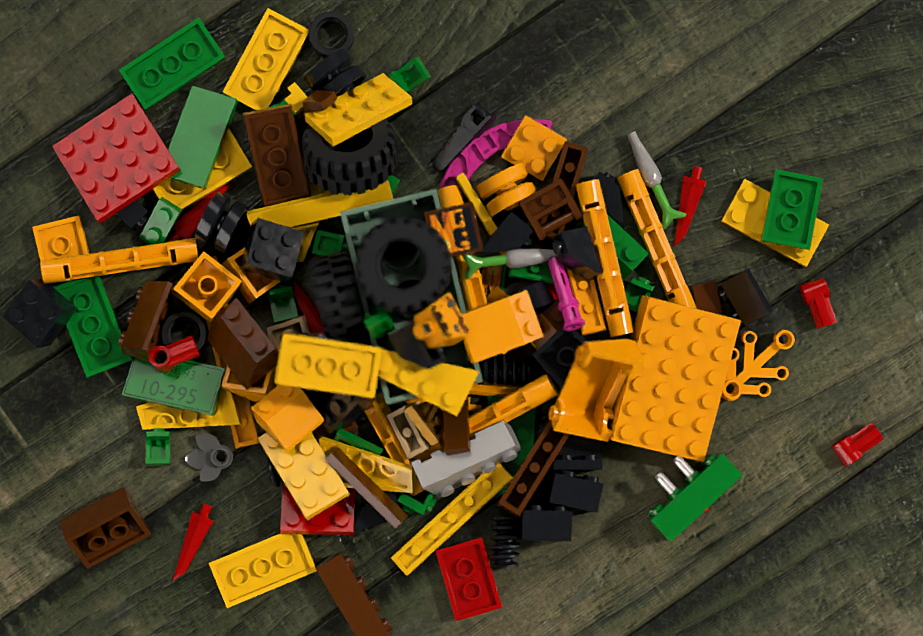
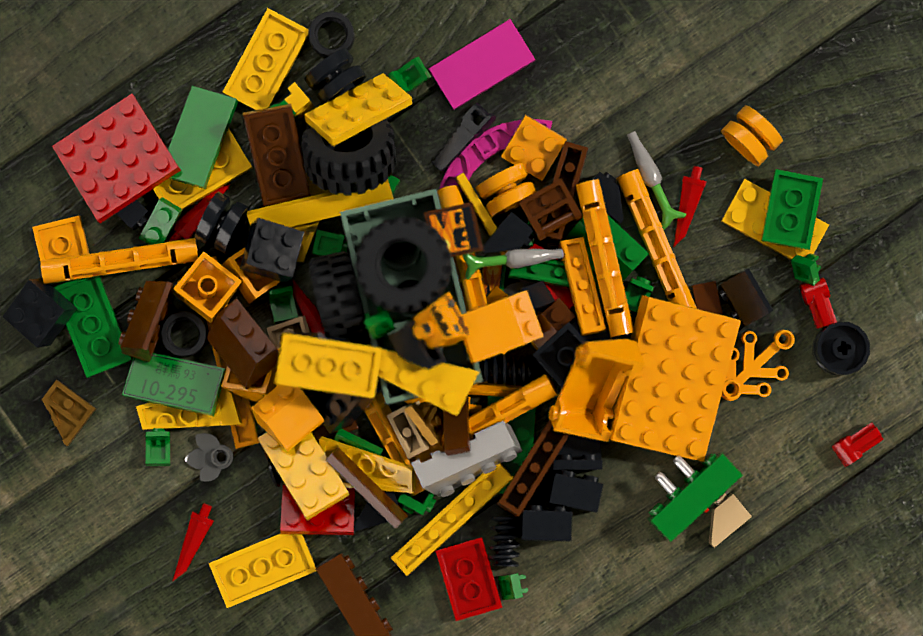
(67, 410): none -> pearl gold wing
(104, 528): reddish brown slope -> none
(172, 64): green plate -> none
(176, 354): red piece -> none
(319, 100): reddish brown tile -> none
(482, 64): none -> dark pink tile
(511, 587): none -> green tile
(567, 303): dark pink pin -> none
(577, 252): black slope -> none
(726, 518): none -> tan slope
(752, 135): none -> light orange wheel
(806, 269): none -> green tile
(855, 346): none -> black wheel

